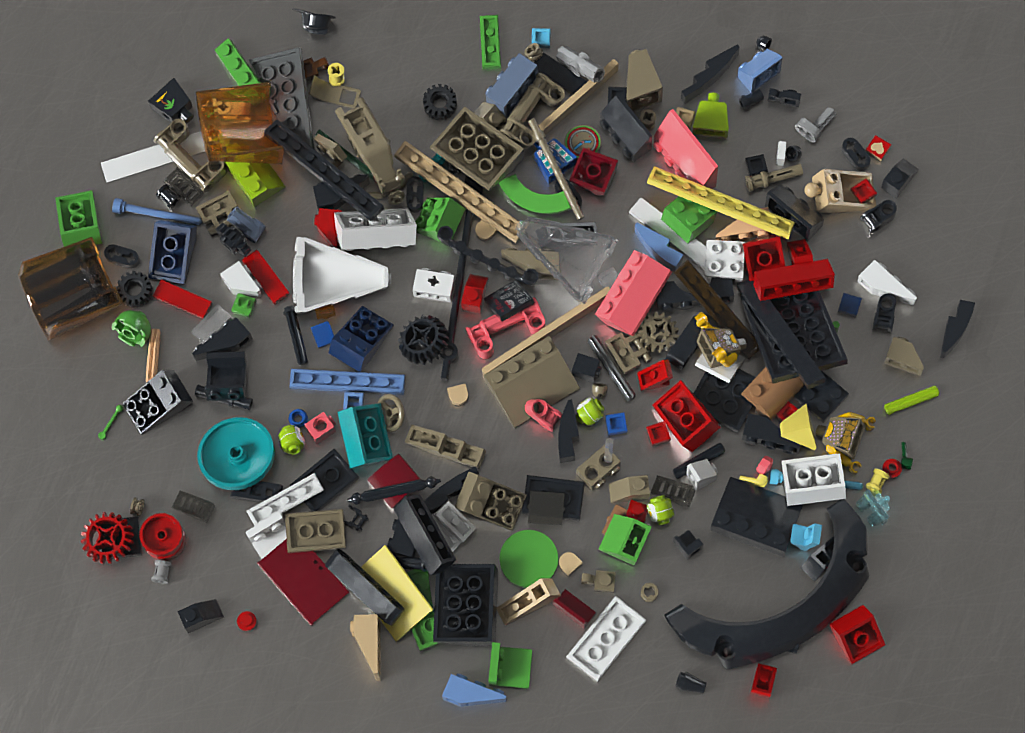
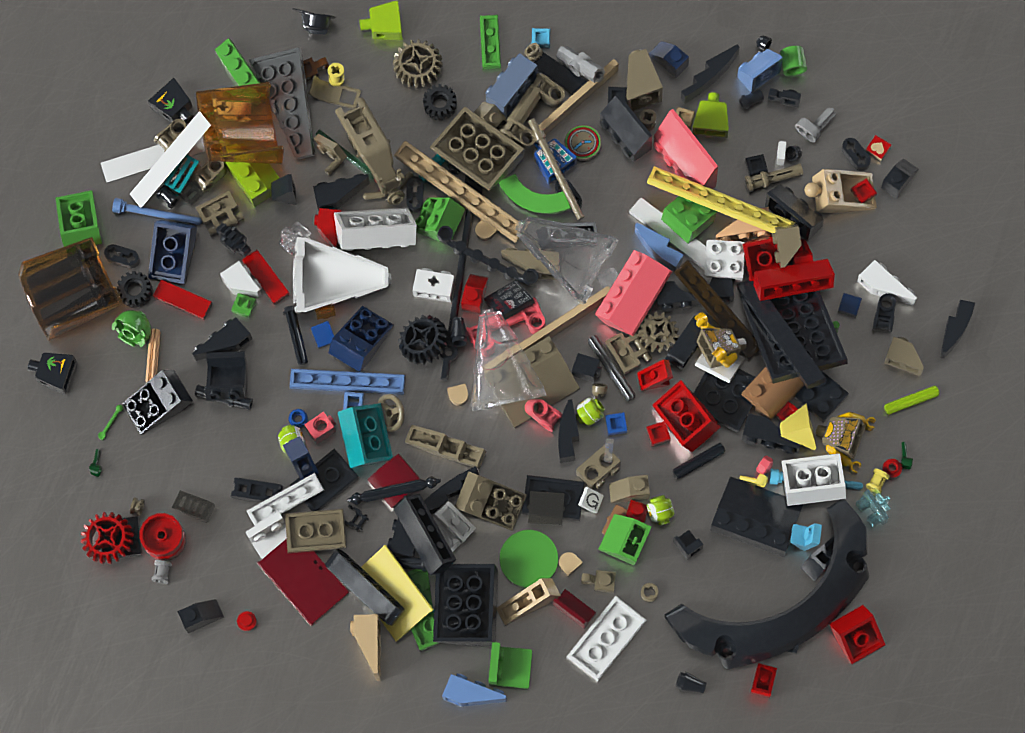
(54, 370): none -> black torso
(94, 468): none -> dark green hand
(170, 159): none -> white sticker
(186, 179): none -> teal tile
(210, 323): clear tile -> none
(236, 453): teal dish -> none
(248, 226): sand blue piece -> none
(284, 190): none -> black slope
(290, 234): none -> clear brick
(300, 458): none -> dark blue slope
(324, 170): black plate -> none
(384, 22): none -> lime torso
(410, 65): none -> dark tan gear
(458, 332): none -> black cone
(500, 366): none -> clear cone
(591, 500): none -> white tile
(594, 171): dark red slope -> none
(670, 58): none -> dark blue slope
(686, 501): clear smoke slope -> none
(701, 473): white slope -> none
(787, 242): none -> dark tan slope
(793, 60): none -> bright green piece
(877, 218): black piece -> none

